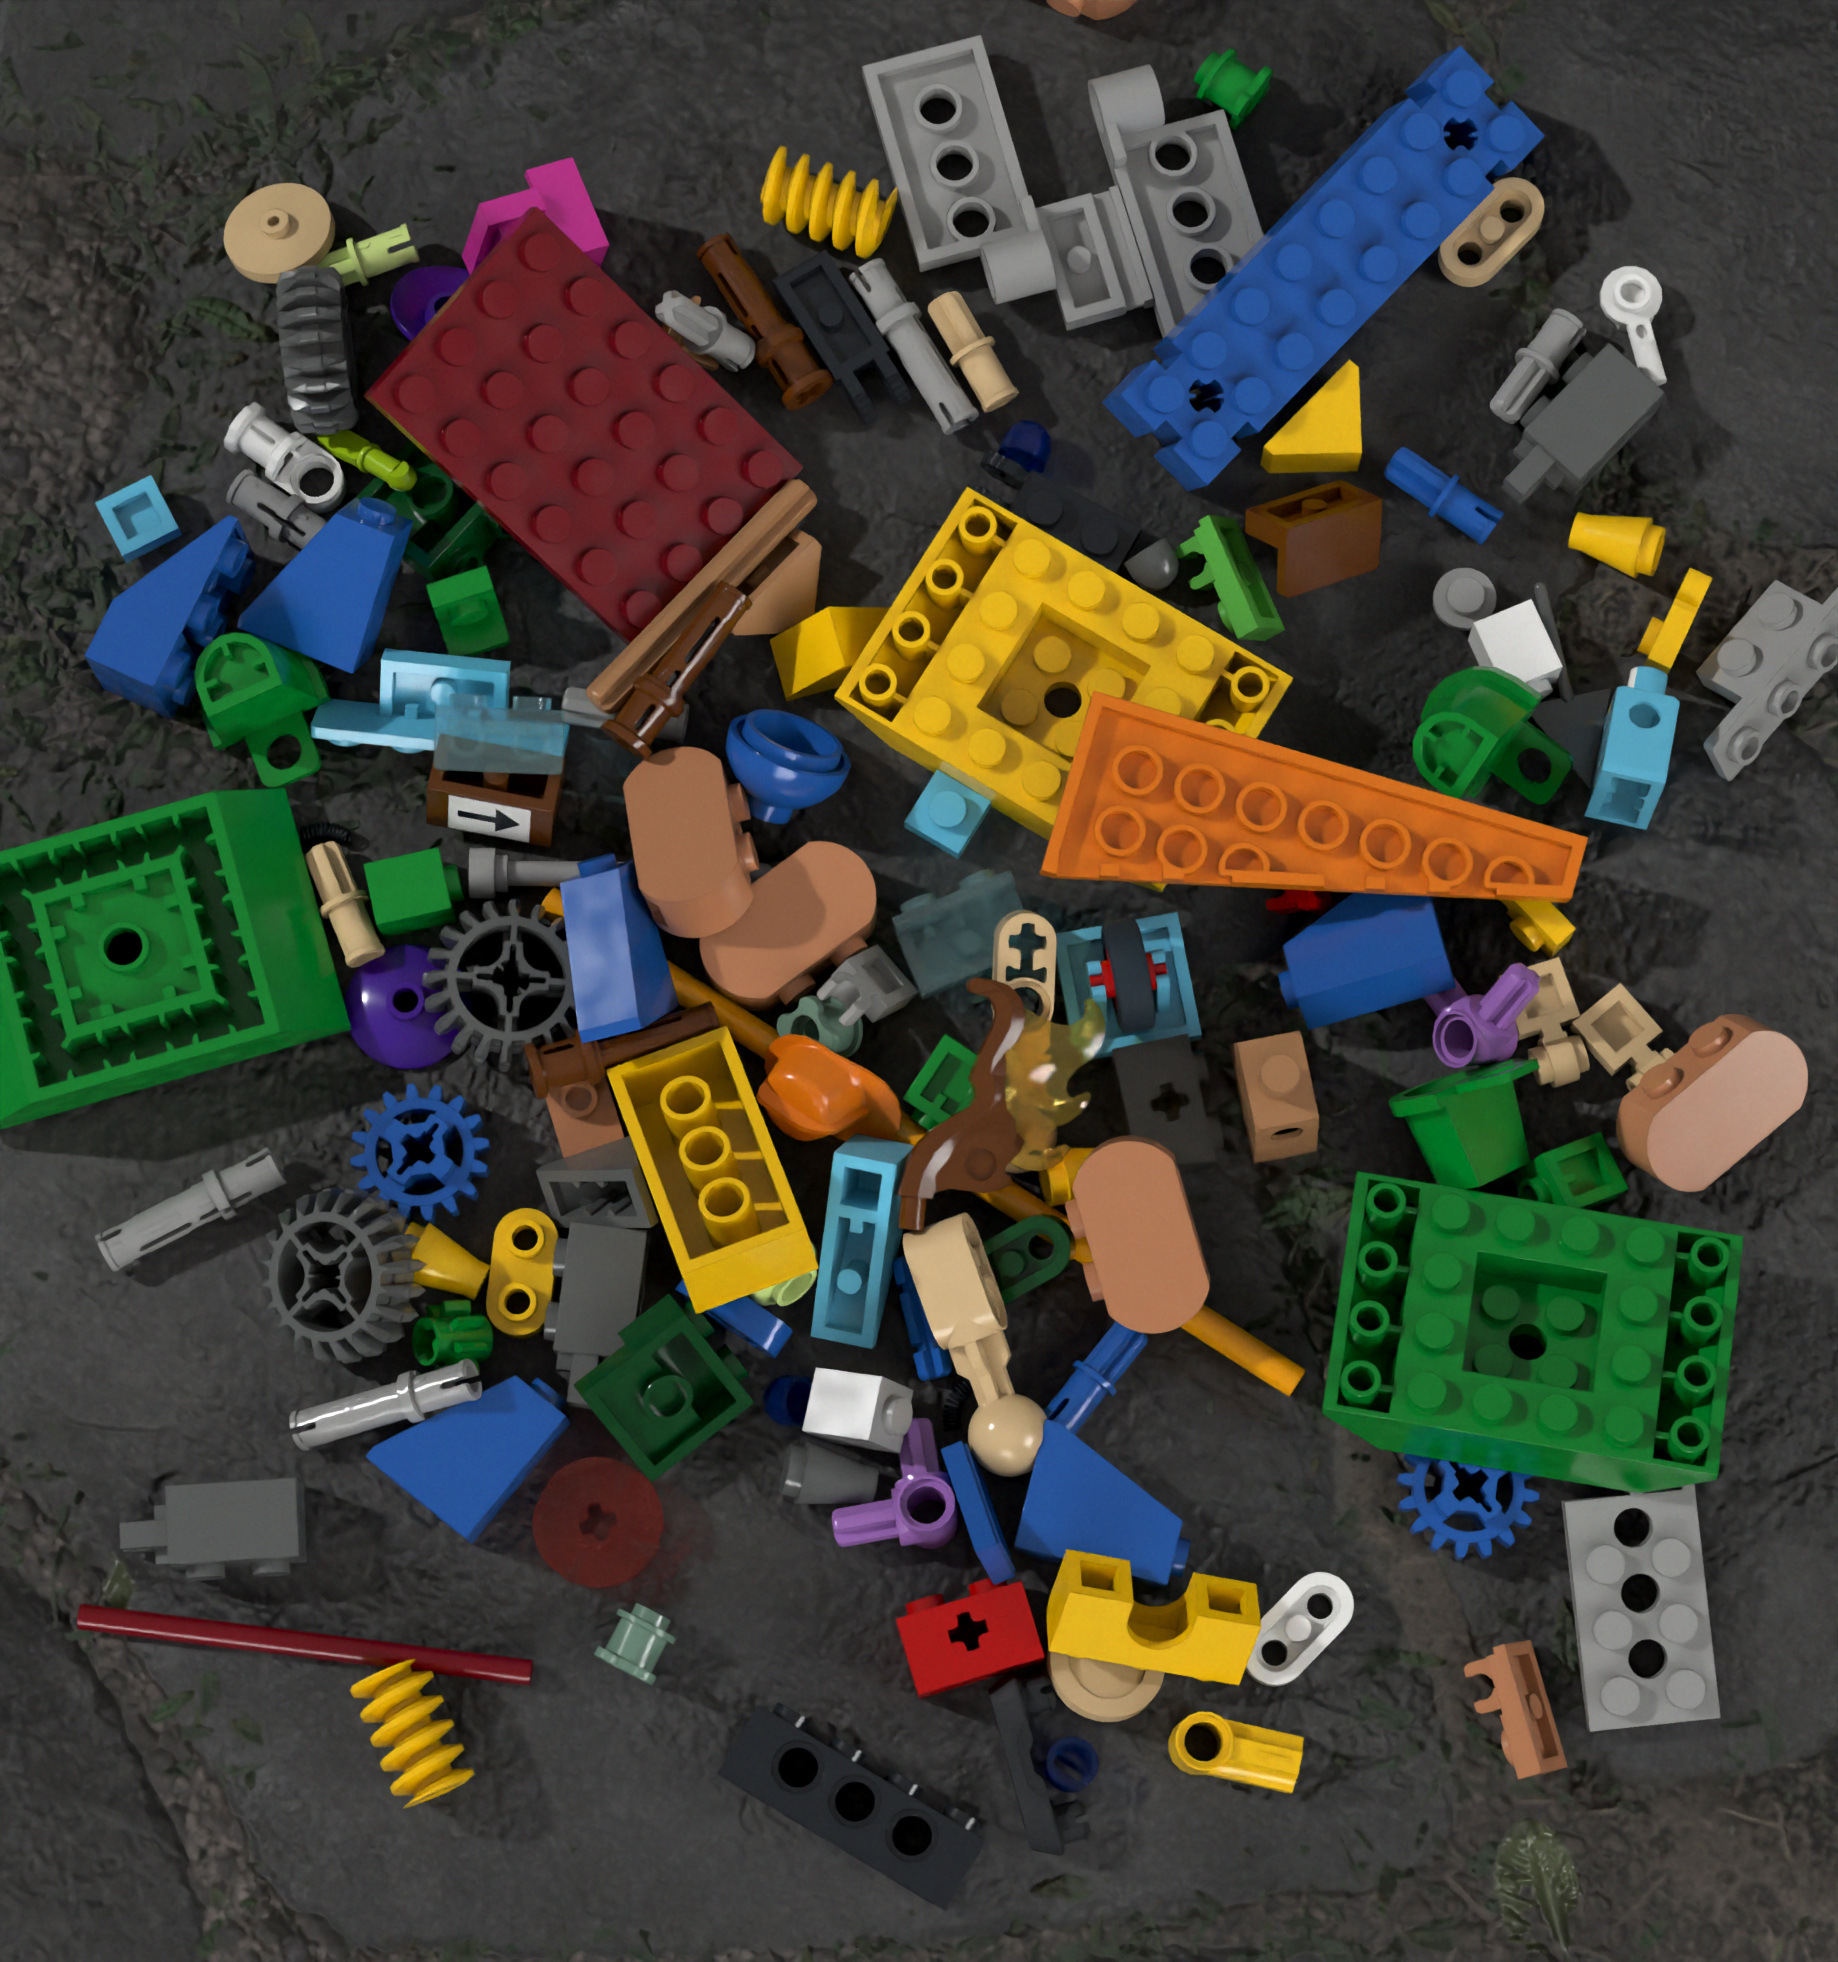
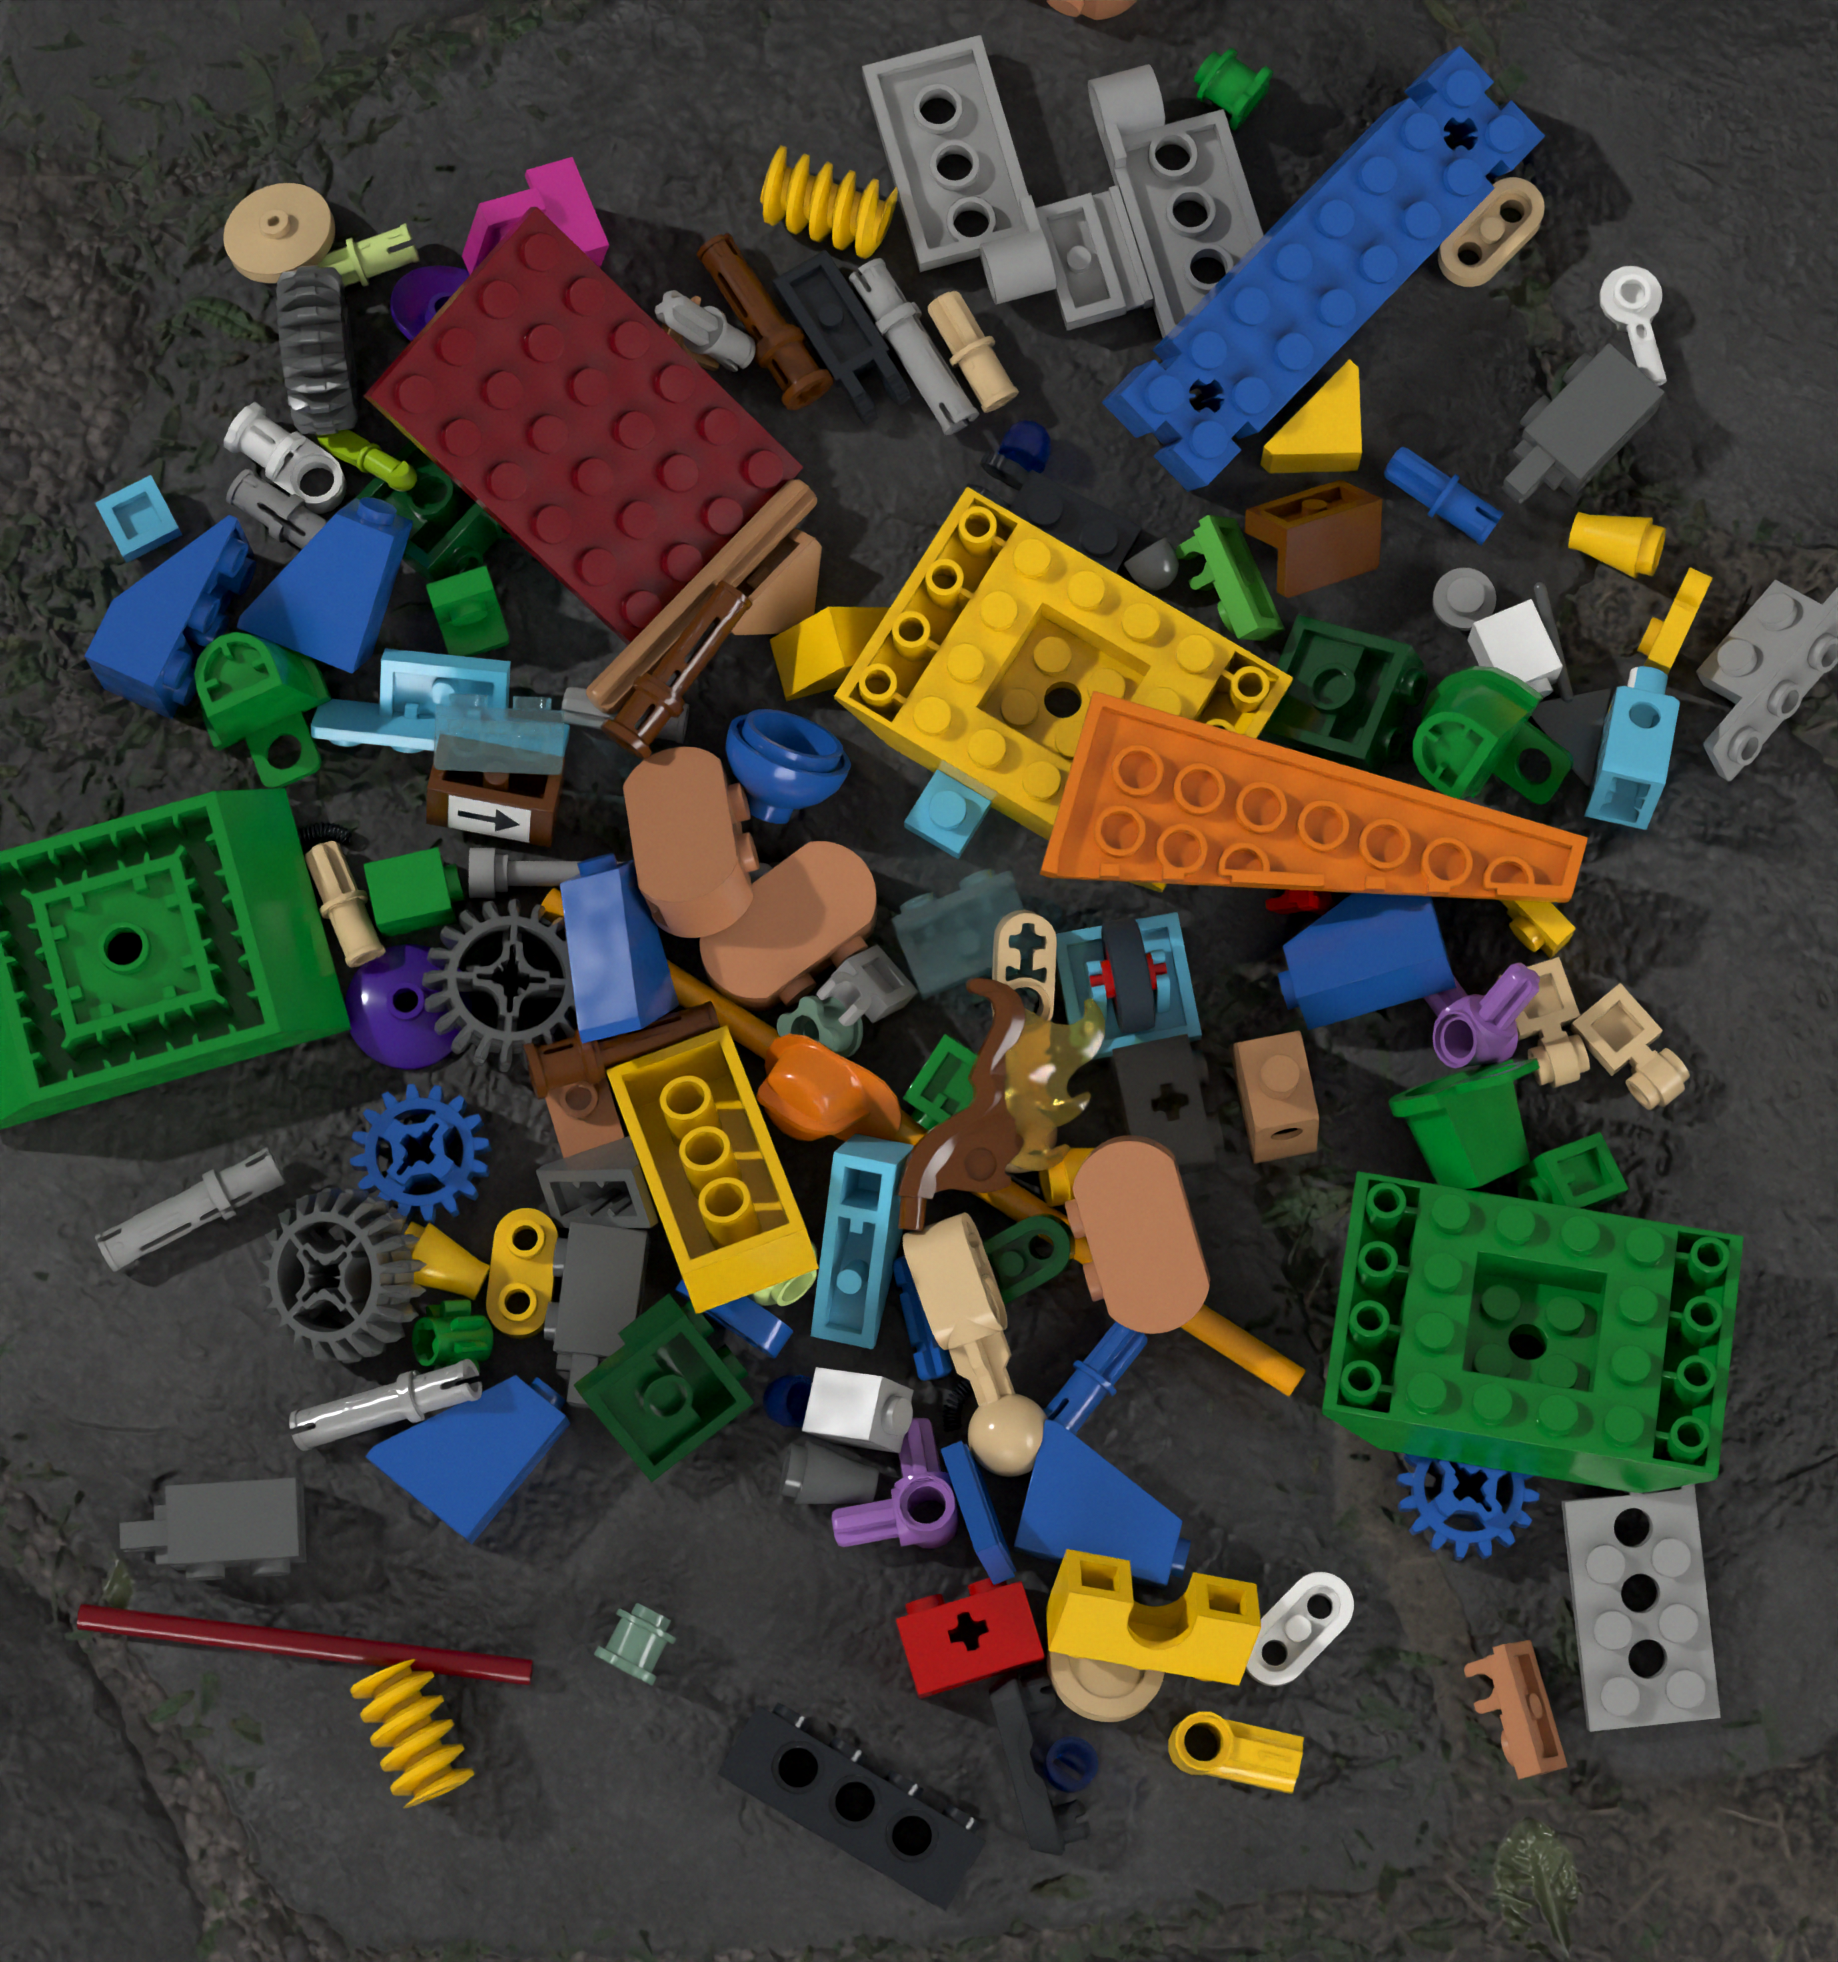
(631, 1542): clear red plate -> none
(1346, 694): none -> dark green plate
(1537, 365): light grey axle -> none
(1711, 1102): nougat brick -> none

